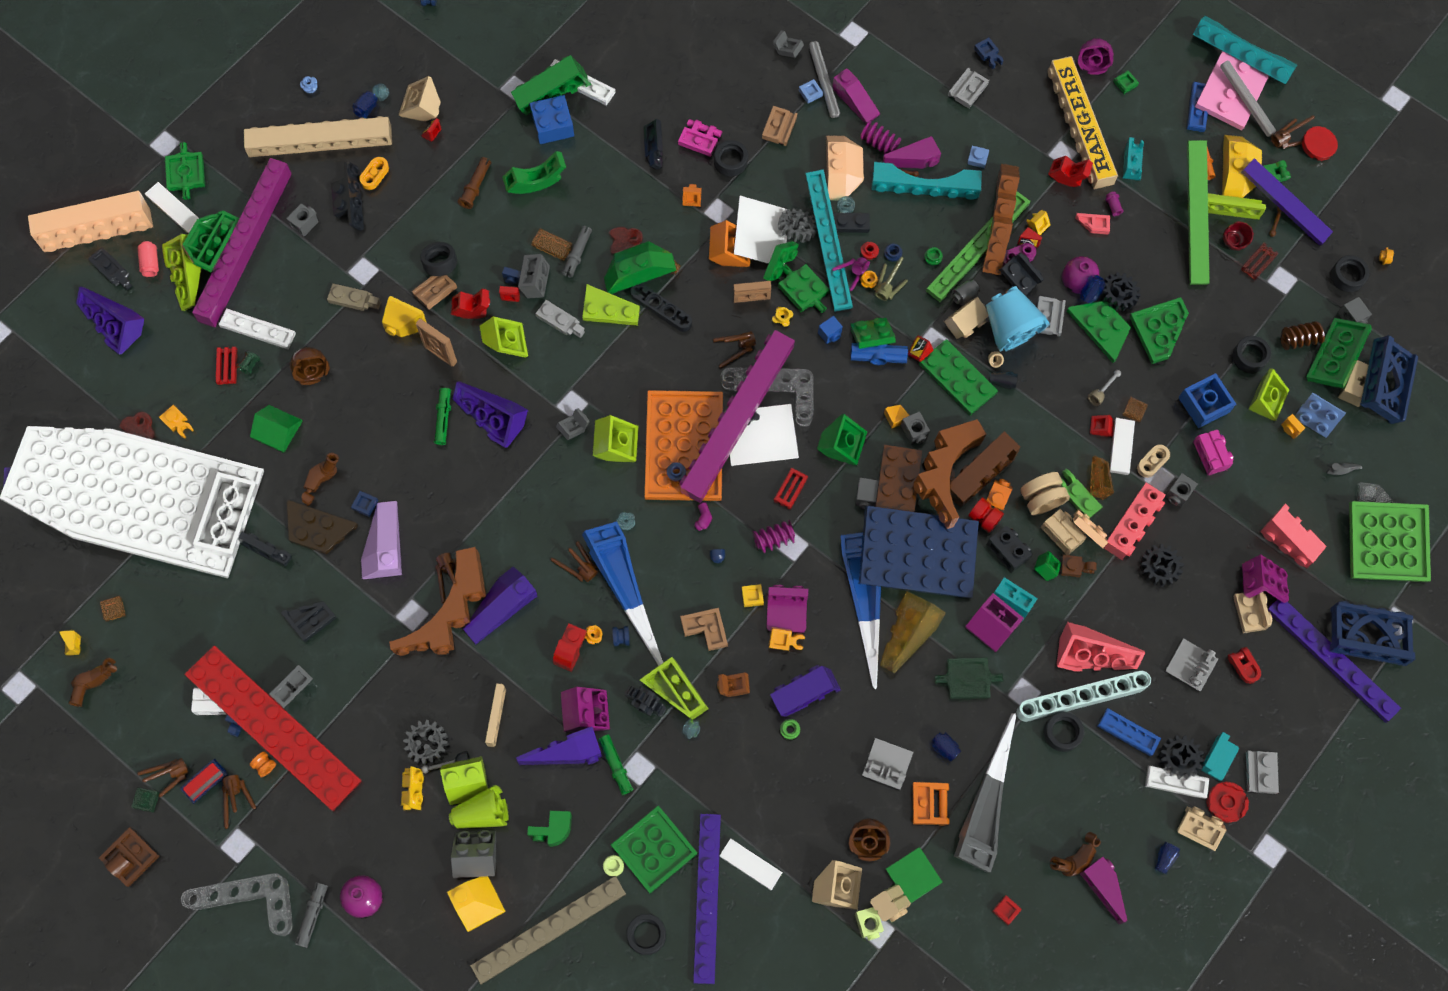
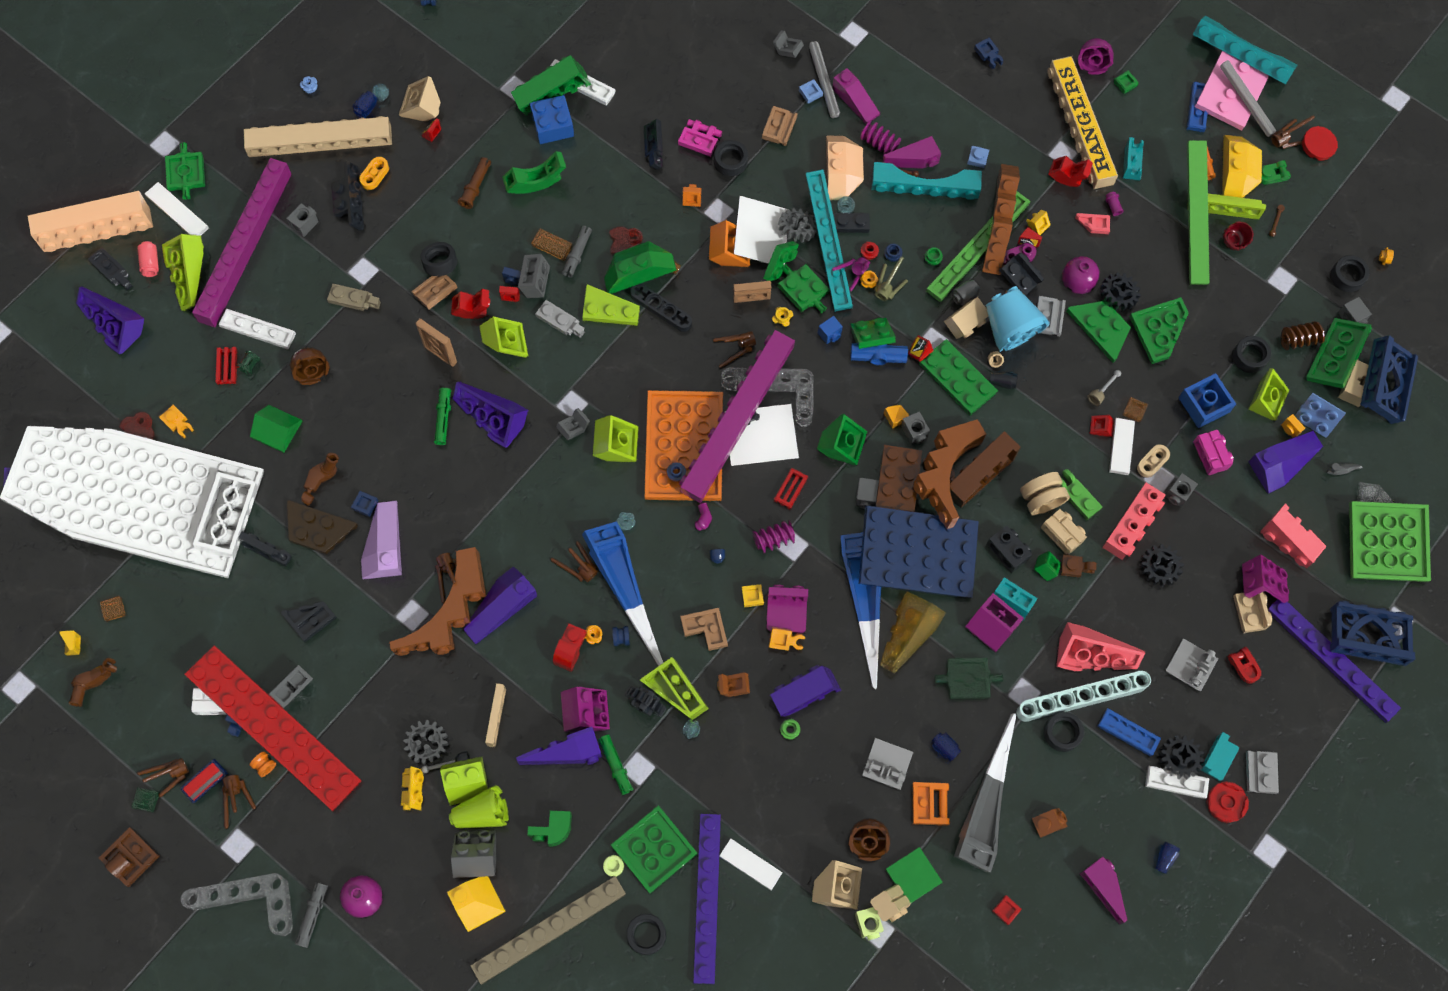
(209, 239): green wedge -> none
(401, 318): yellow slope -> none
(968, 88): light grey plate -> none
(986, 515): red wheel -> none
(1000, 493): orange bracket -> none
(1050, 822): none -> dark orange bracket
(1081, 860): reddish brown arm -> none
(1092, 288): clear blue brick -> none
(1095, 532): light nougat plate -> none
(1101, 479): clear orange slope -> none
(1202, 828): tan bracket -> none
(1267, 251): clear red tile -> none
(1284, 460): none -> dark purple wedge
(1287, 202): dark purple tile -> none

